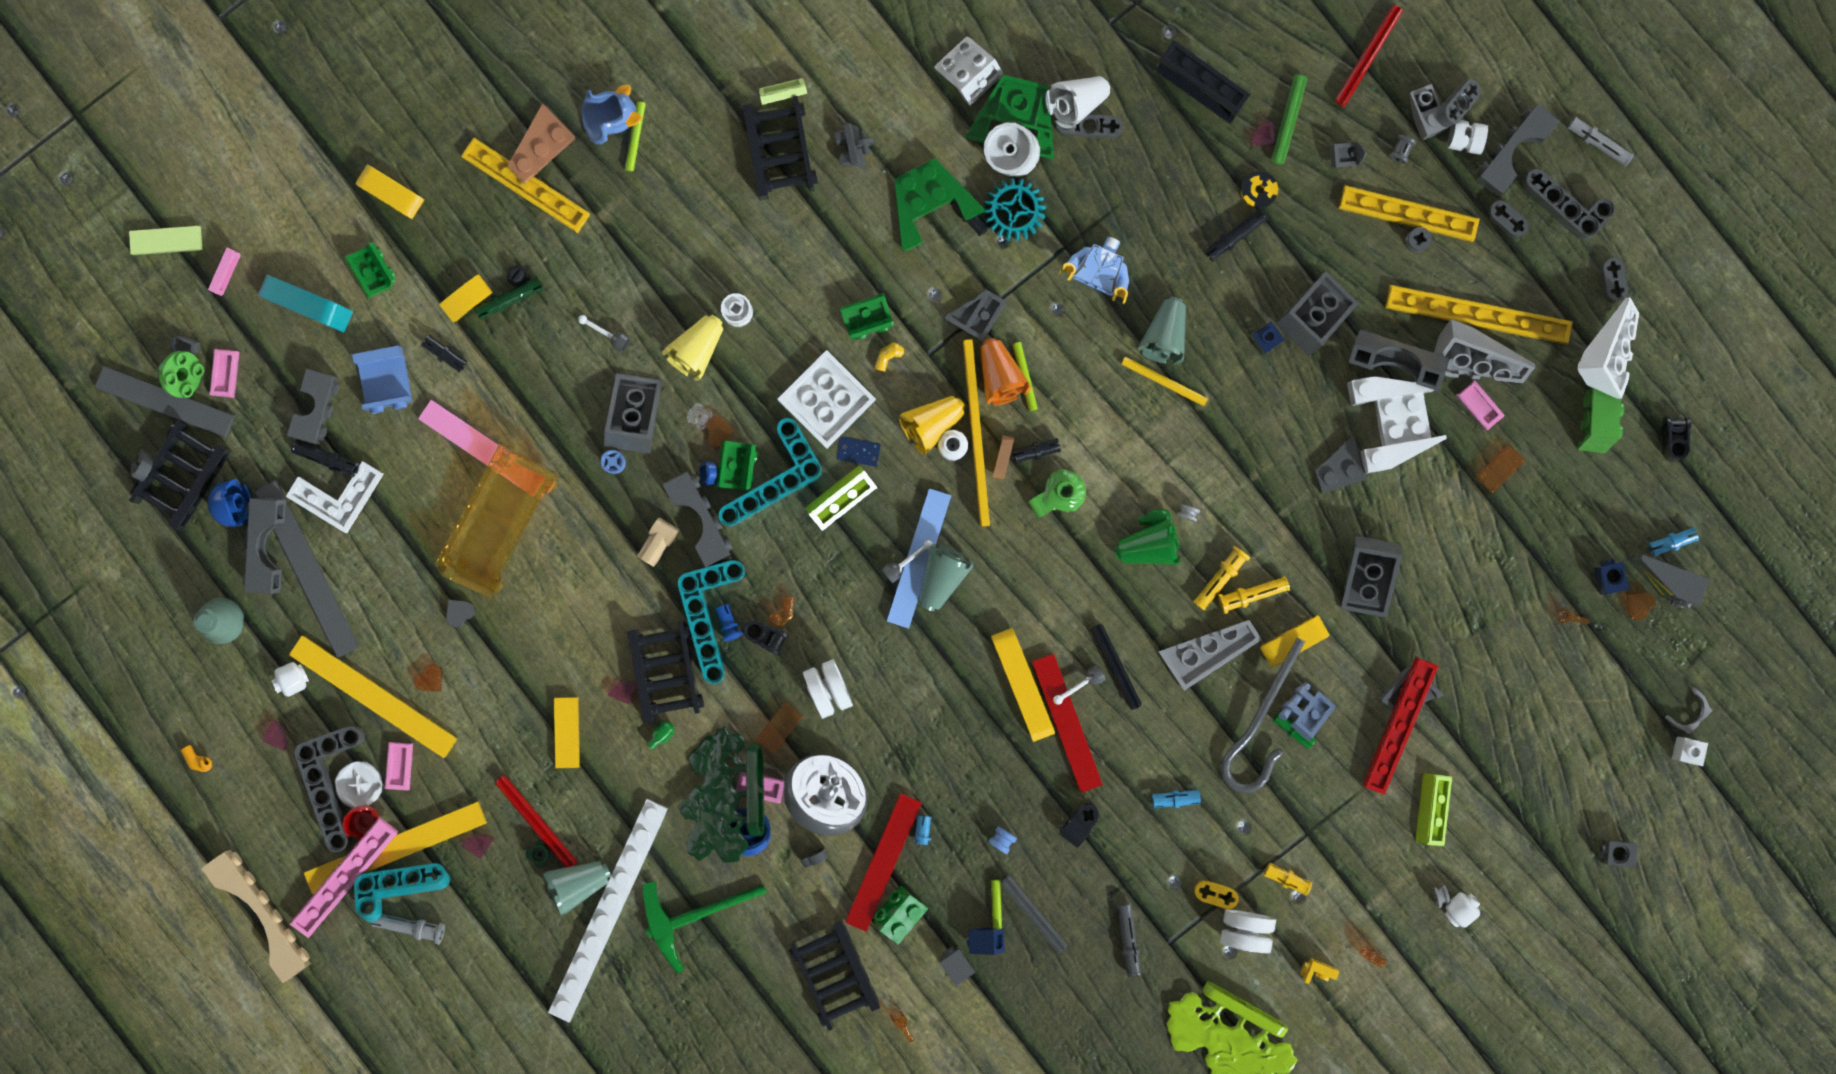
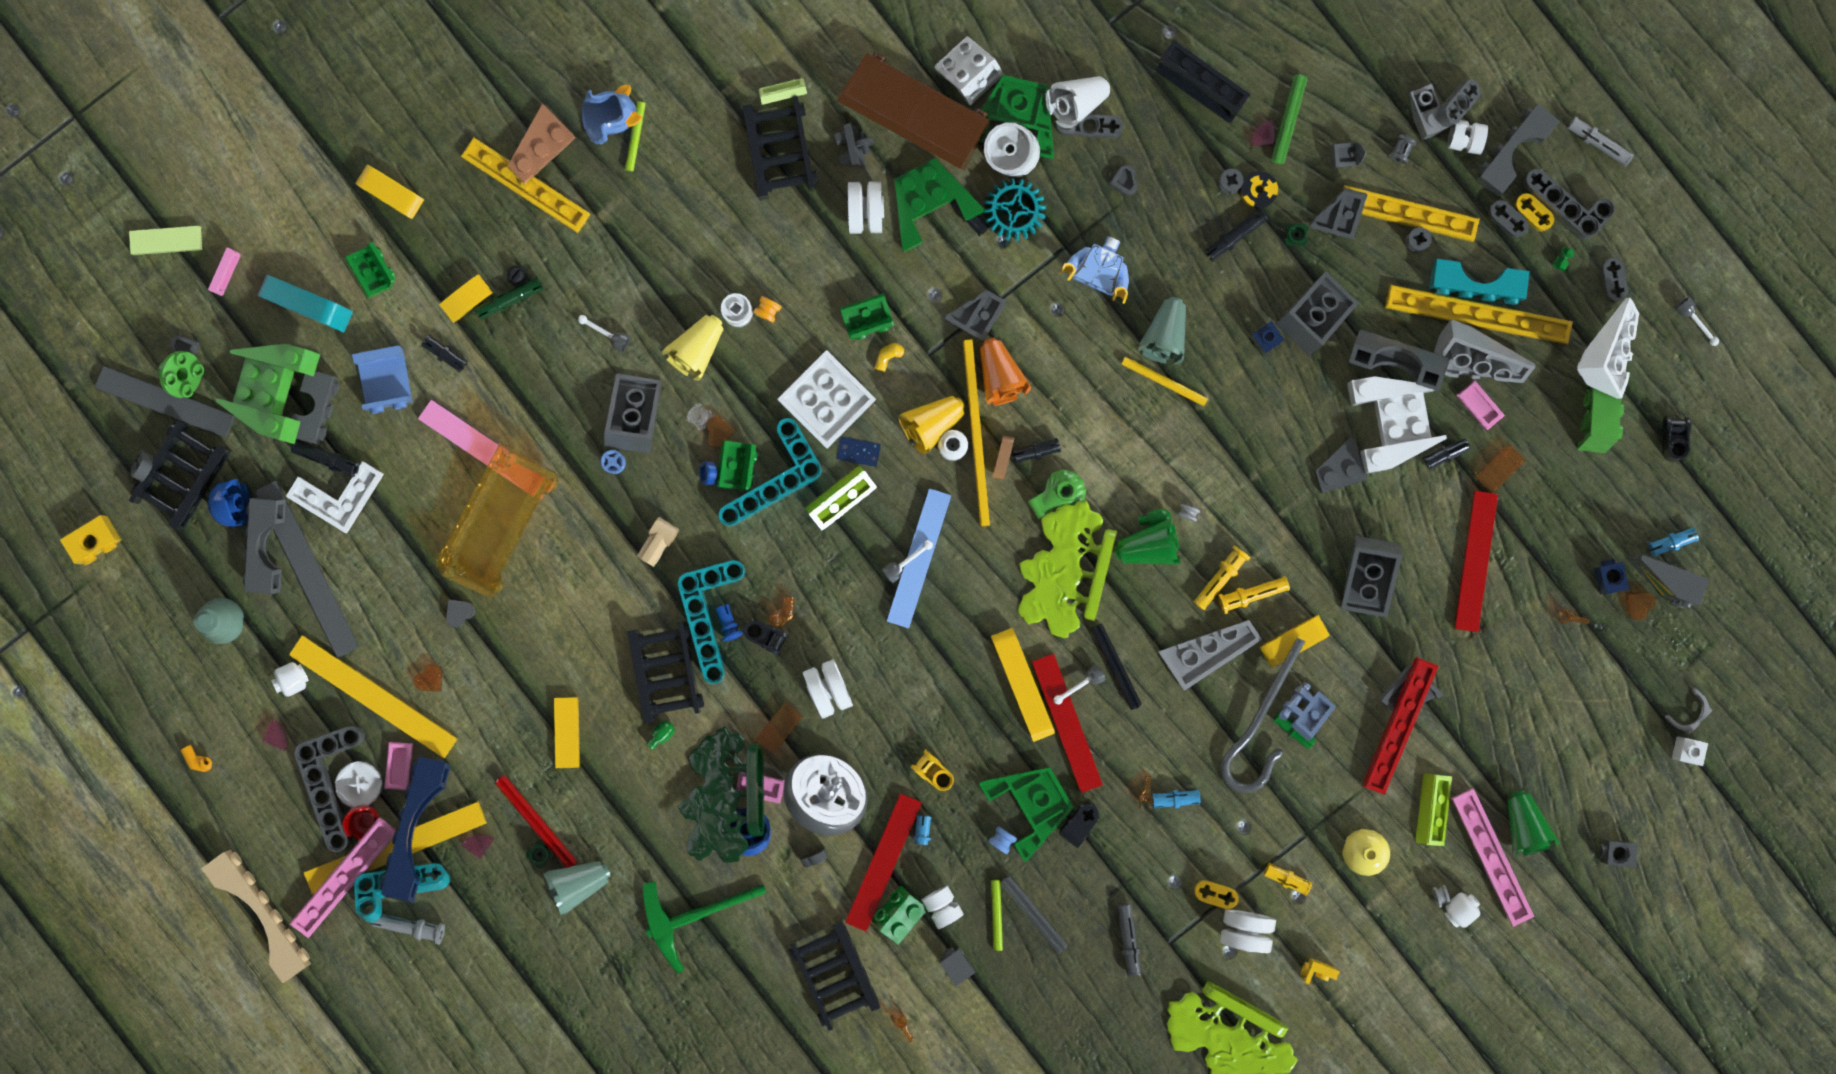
(77, 541): none -> yellow brick
(224, 373): bright pink tile -> none
(265, 388): none -> bright green wedge
(427, 782): none -> dark blue arch
(608, 910): white plate -> none
(624, 691): clear pink tile -> none
(684, 492): dark grey arch -> none
(767, 309): none -> light orange wheel
(866, 207): none -> white wheel
(914, 111): none -> reddish brown windscreen
(932, 770): none -> yellow piece
(942, 576): sand green cone -> none
(942, 907): none -> white wheel
(986, 941): dark blue brick -> none
(1021, 362): lime bar -> none
(1040, 800): none -> green wing
(1059, 571): none -> lime plant
(1124, 180): none -> dark grey tile
(1146, 793): none -> clear orange hand
(1226, 181): none -> dark grey wheel
(1301, 230): none -> dark green plate
(1341, 214): none -> dark grey wing
(1366, 852): none -> light yellow cylinder
(1368, 55): red axle -> none
(1373, 956): clear orange tile -> none
(1446, 453): none -> black axle
(1449, 277): none -> teal arch
(1475, 561): none -> red tile
(1492, 857): none -> bright pink plate
(1528, 826): none -> green cone
(1537, 208): none -> yellow beam
(1562, 263): none -> green piece
(1687, 308): none -> hinge

